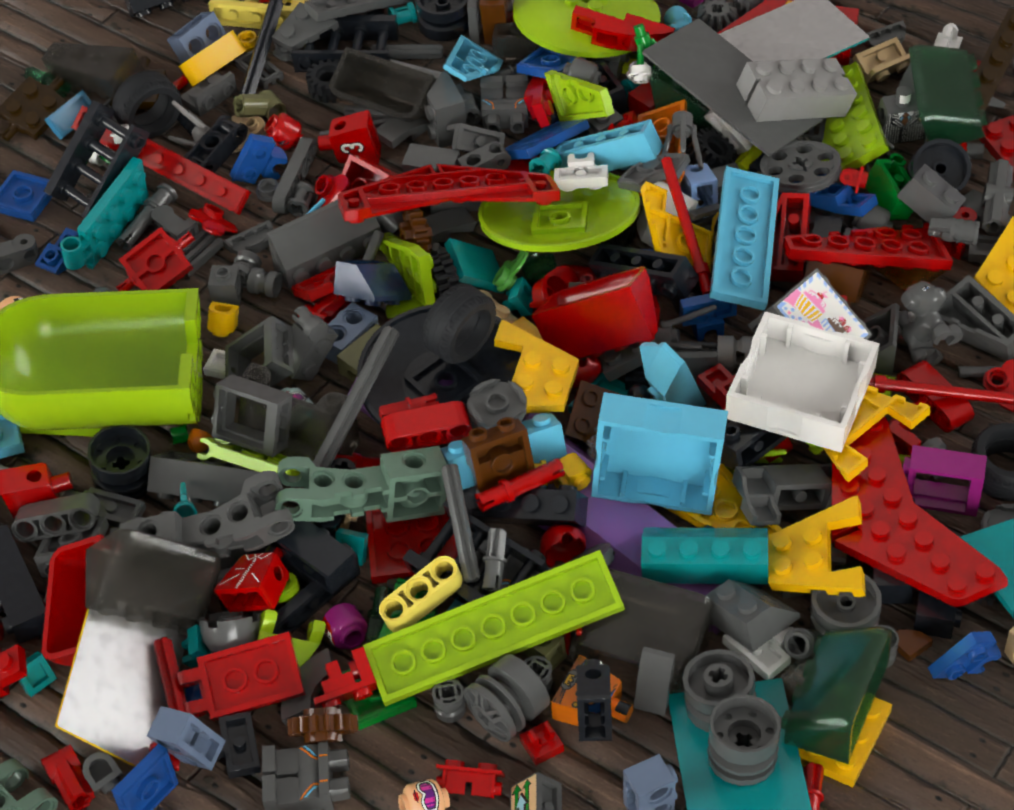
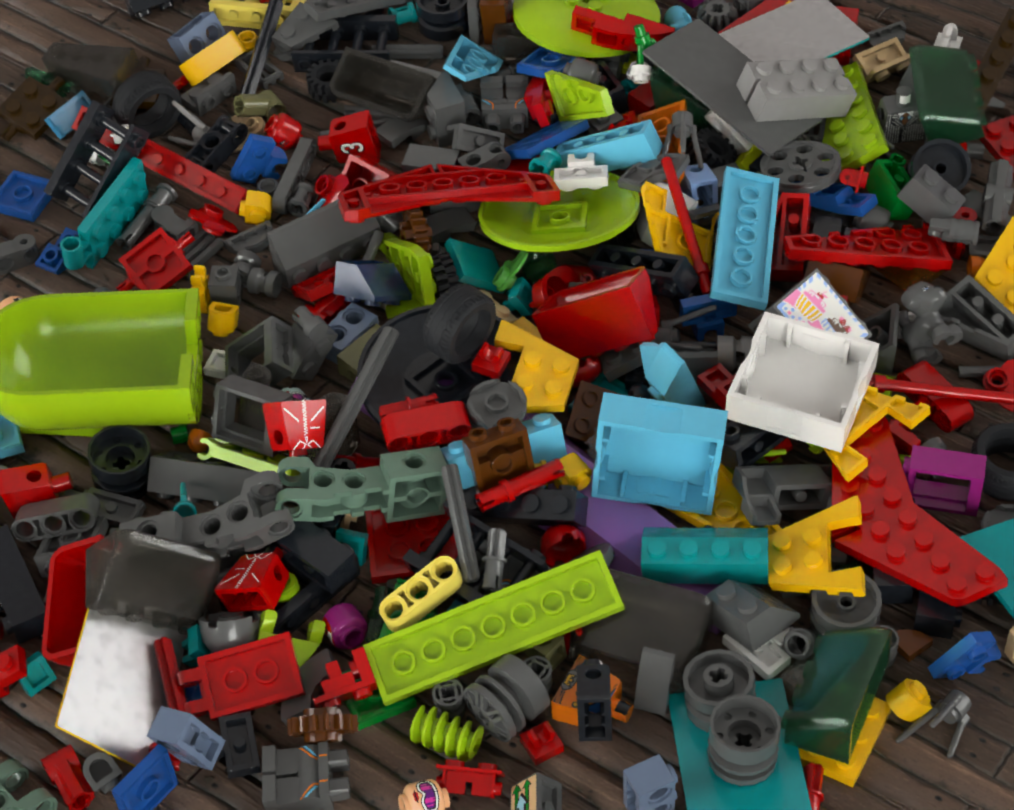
(200, 280): none -> yellow plate
(256, 207): none -> yellow plate
(295, 425): none -> torso
(445, 735): none -> lime piece
(491, 361): none -> red tile
(909, 700): none -> yellow plate
(950, 710): none -> dark grey plant
(974, 264): none -> orange hinge

